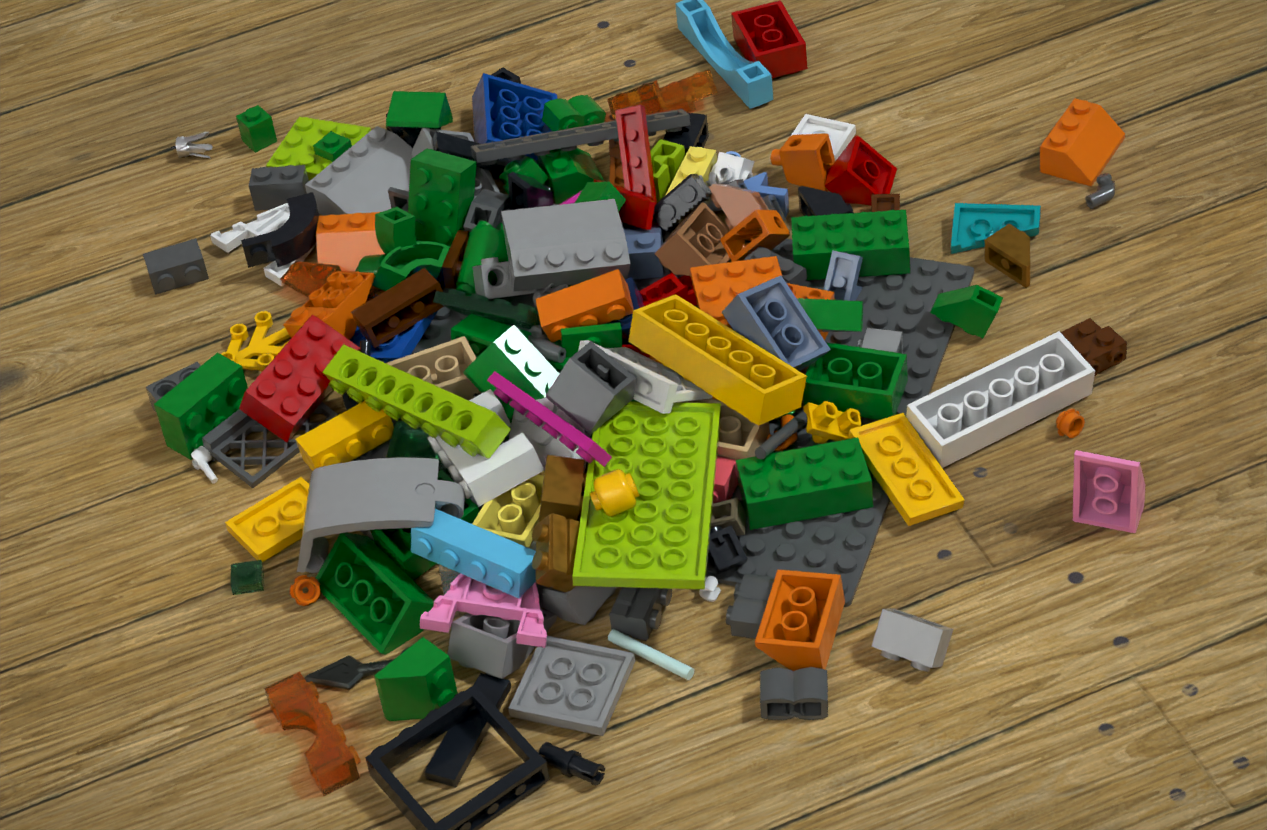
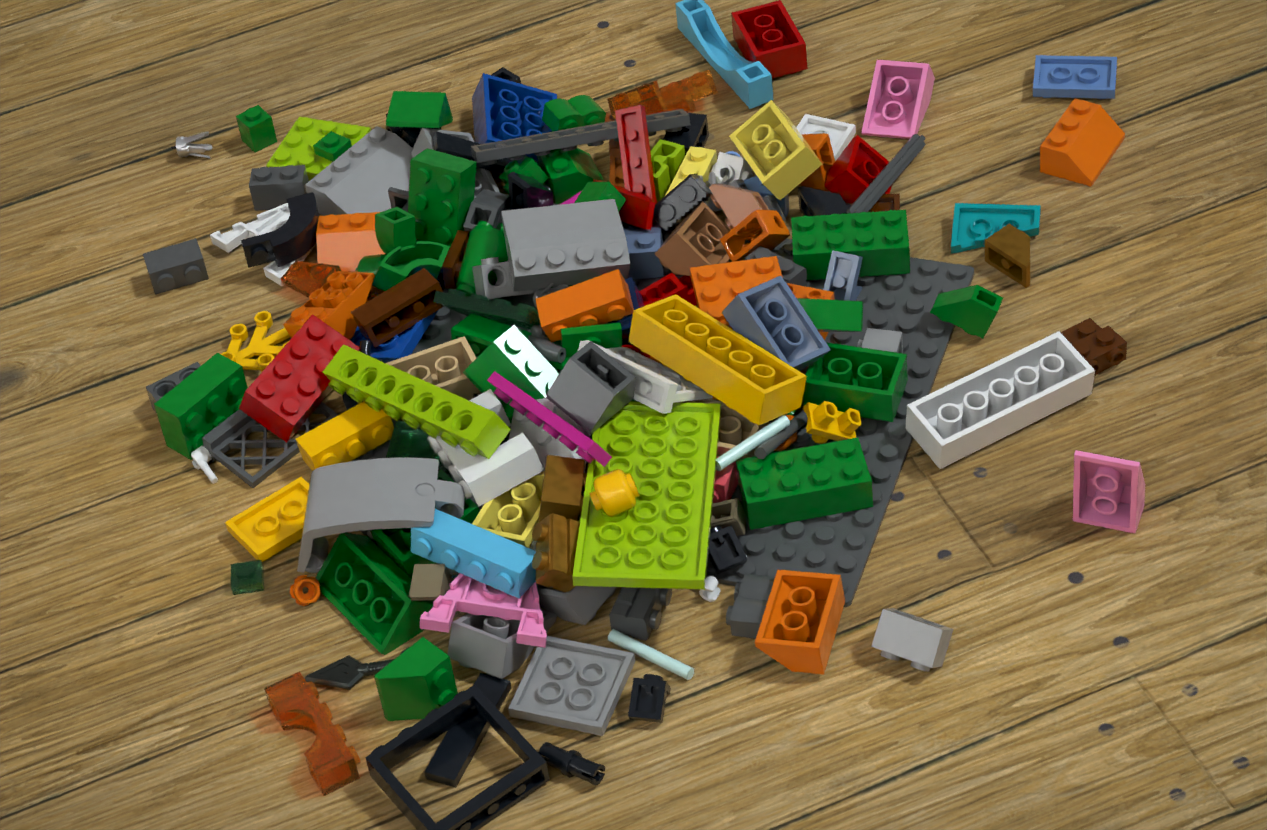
(429, 581): none -> dark tan panel
(648, 698): none -> black bracket
(752, 442): none -> light aqua bar
(775, 150): none -> light yellow brick
(794, 693): dark grey brick -> none
(888, 175): none -> dark grey axle
(898, 99): none -> bright pink slope
(907, 469): yellow plate -> none
(1070, 423): orange plate -> none
(1075, 77): none -> medium blue plate
(1104, 192): dark grey arm -> none

